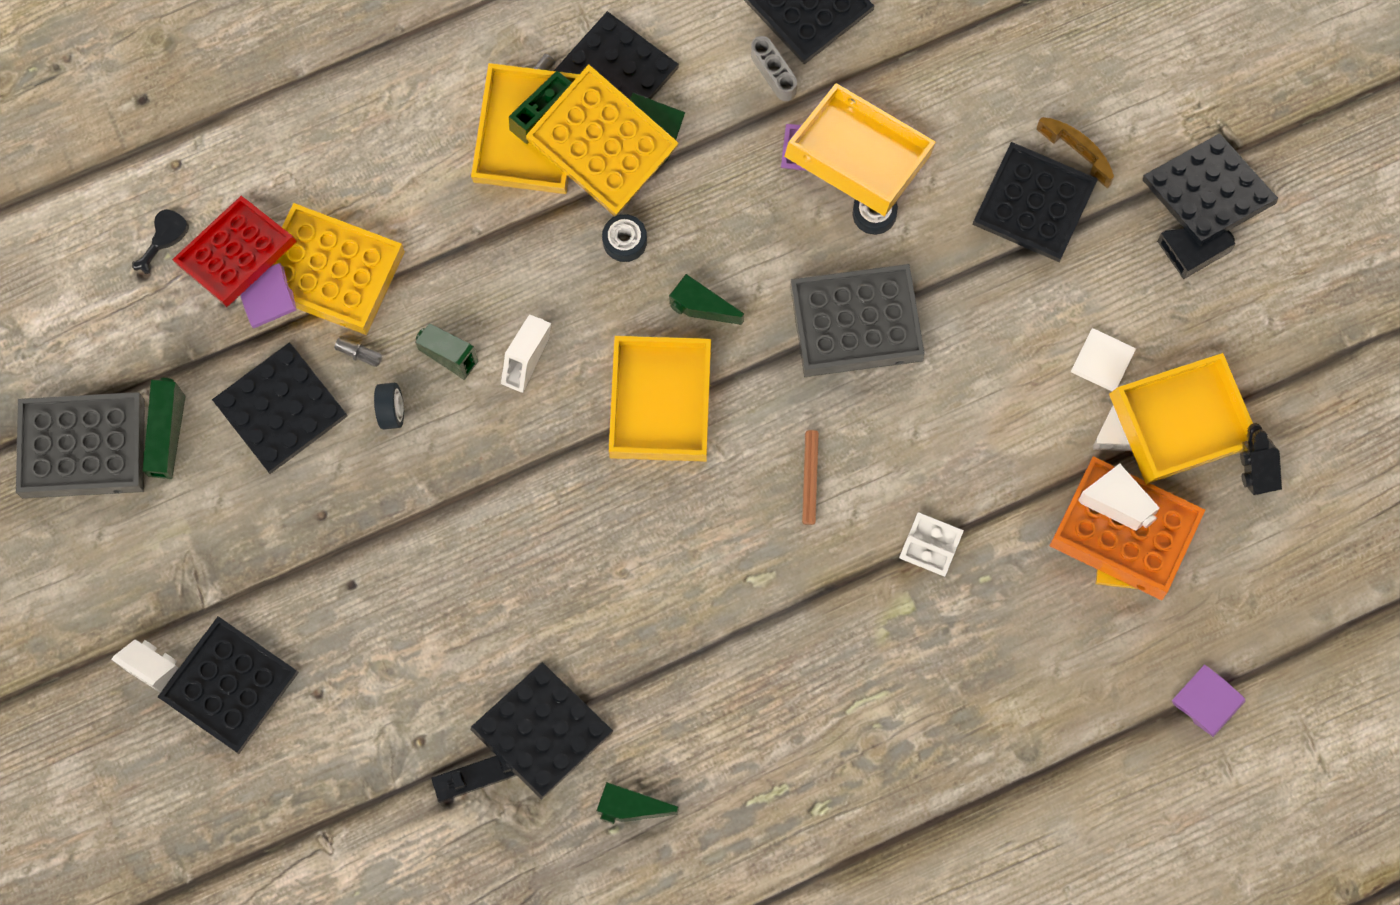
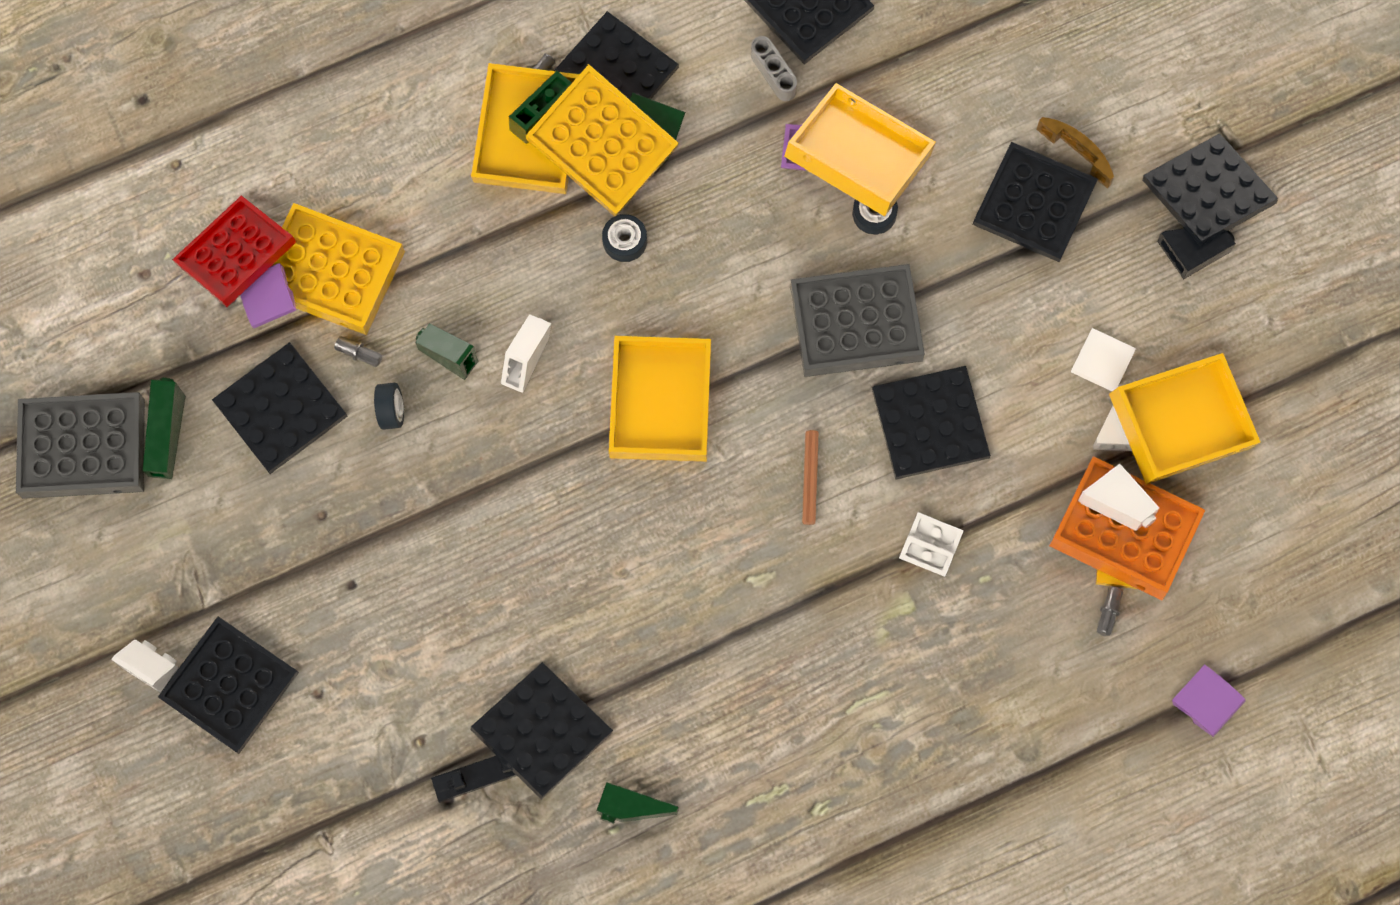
(169, 230): black piece -> none
(700, 302): dark green slope -> none
(930, 422): none -> black plate
(1109, 611): none -> flat silver axle
(1260, 462): black hinge -> none

